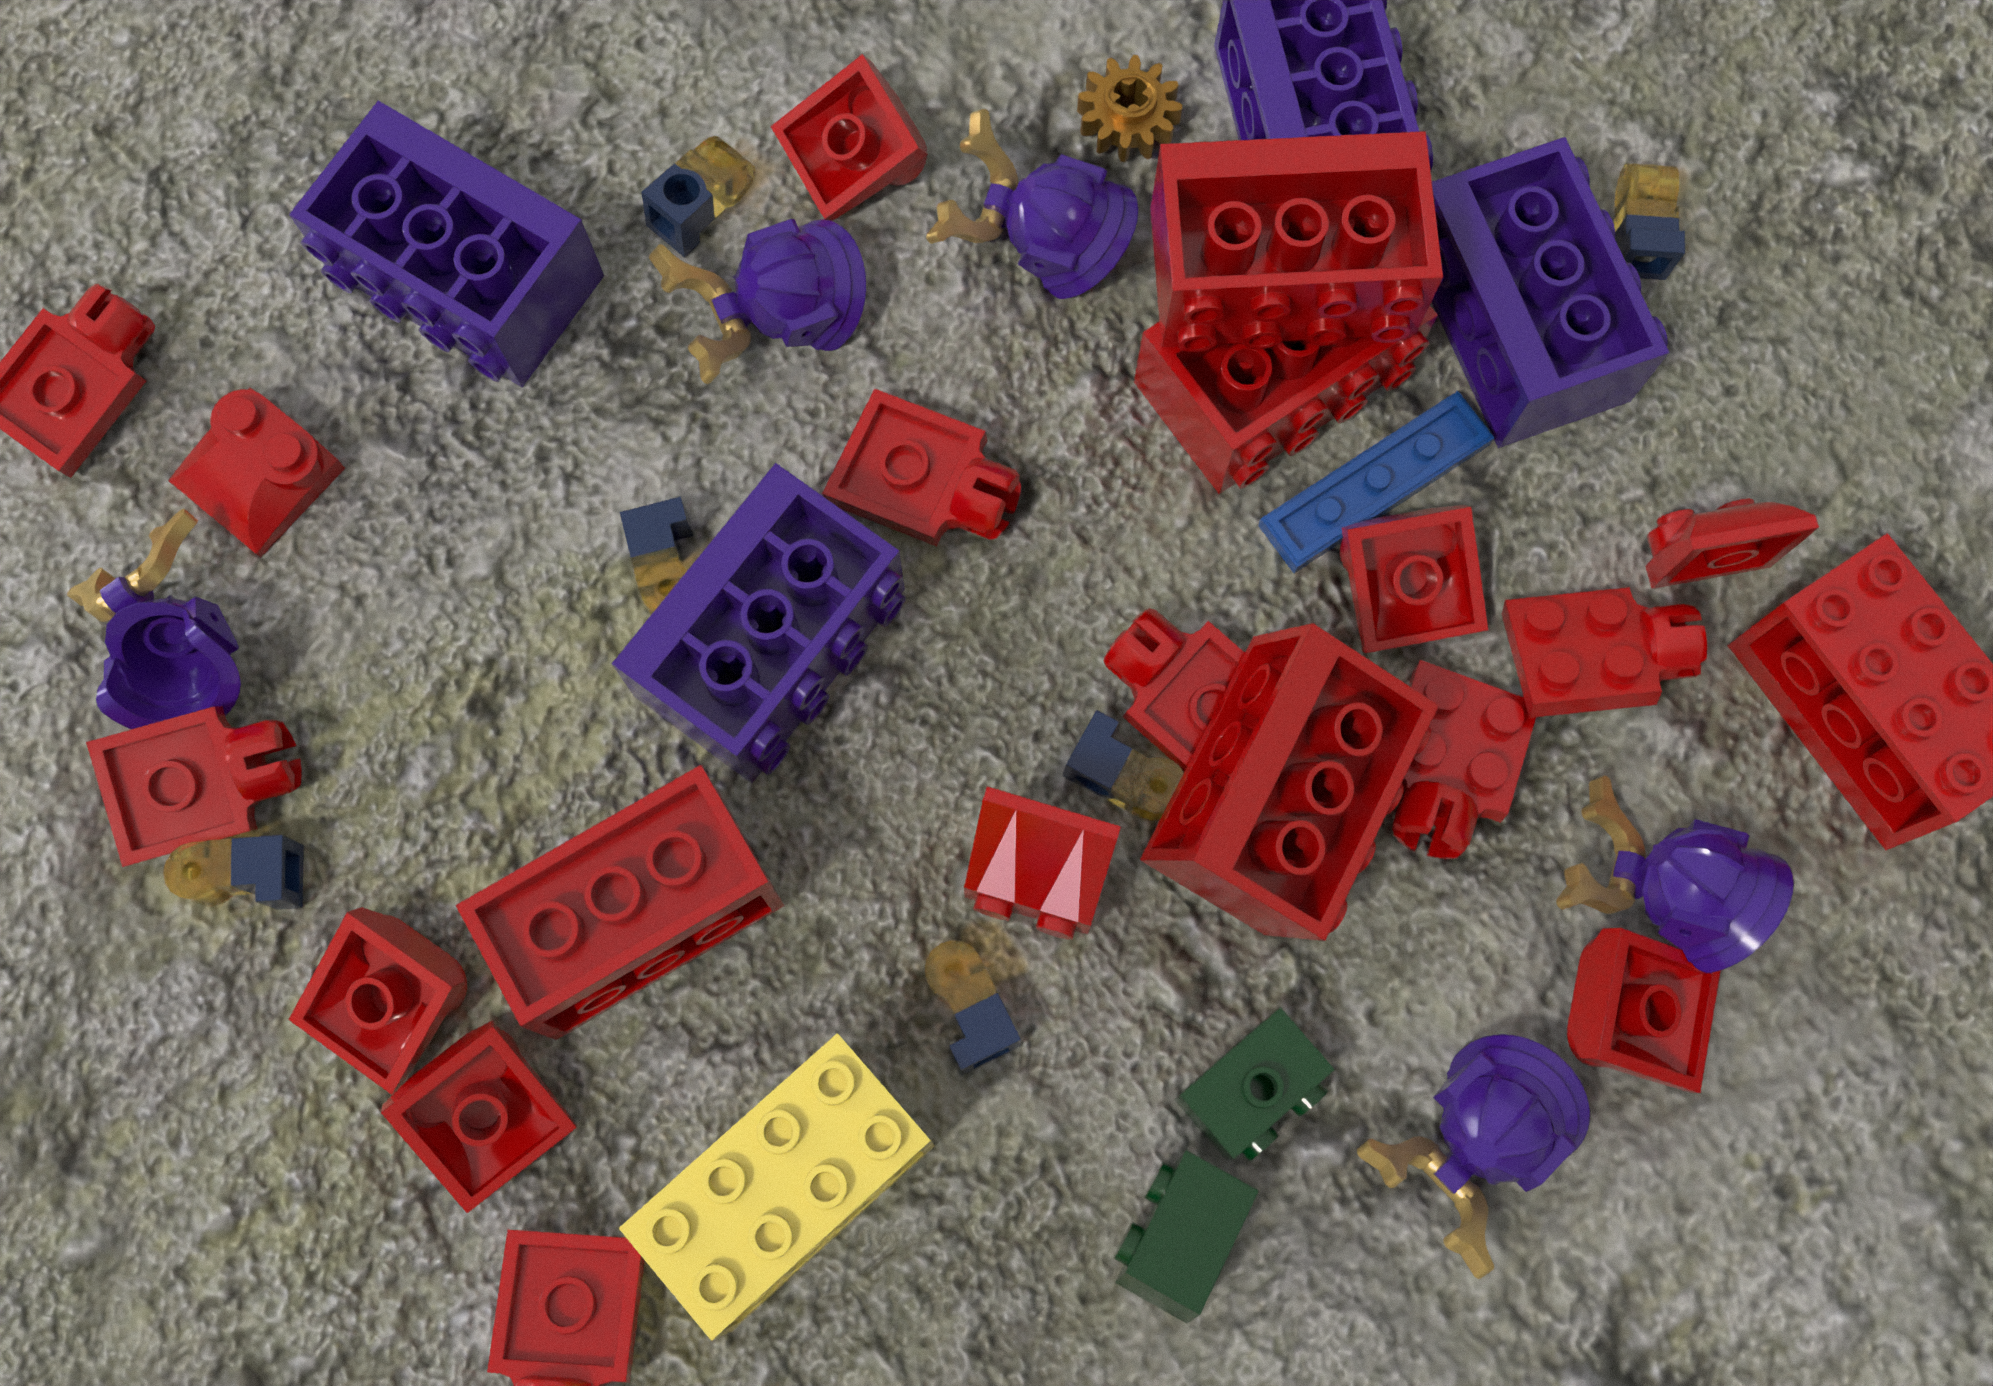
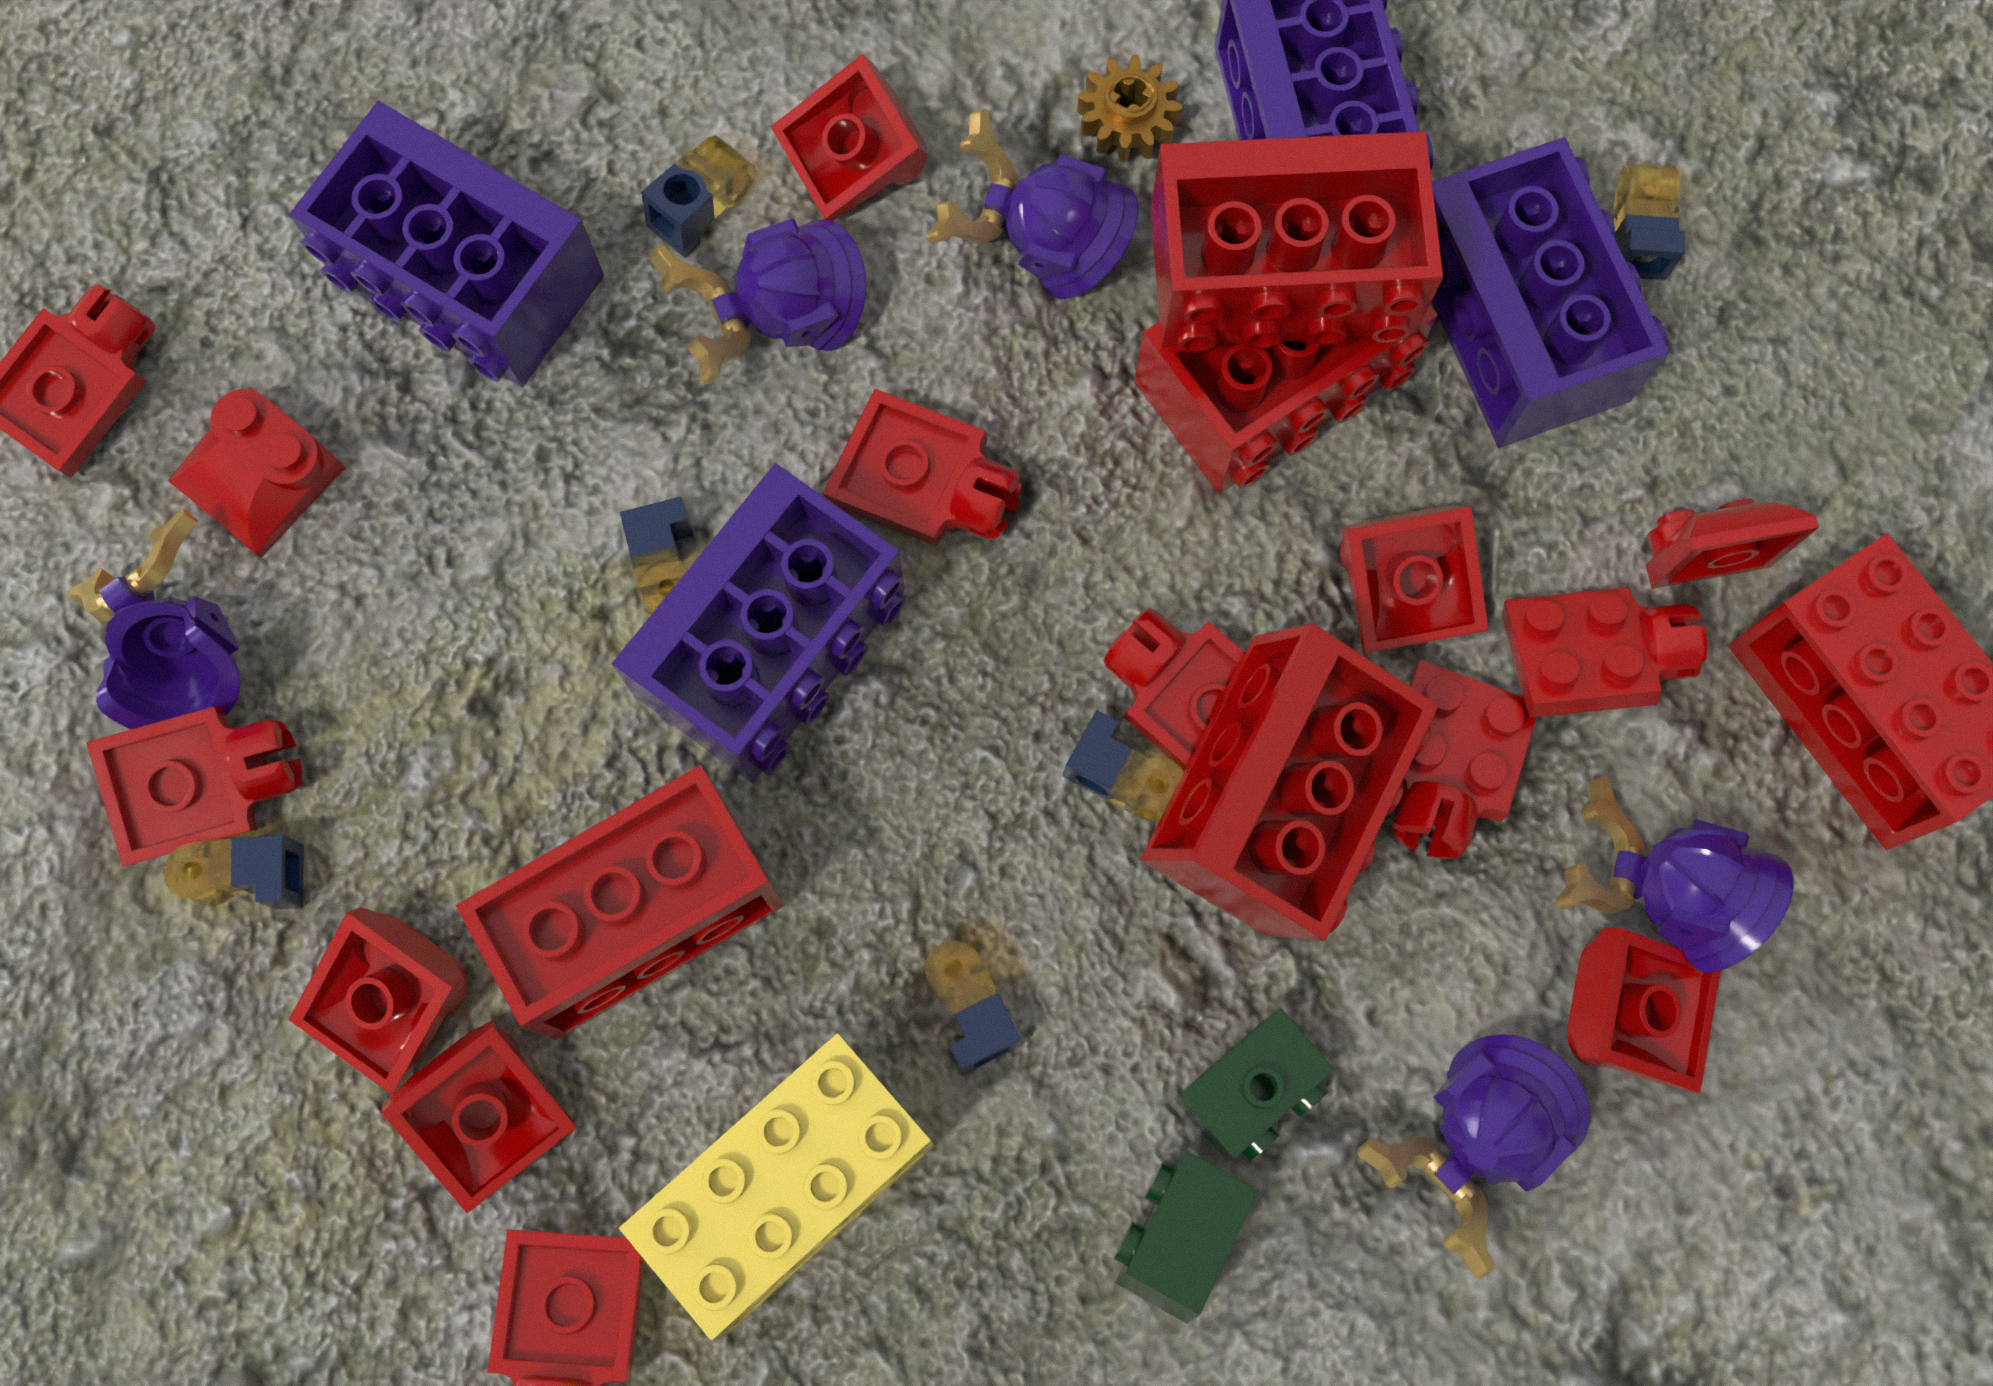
(1038, 863): red slope -> none
(1376, 481): blue tile -> none

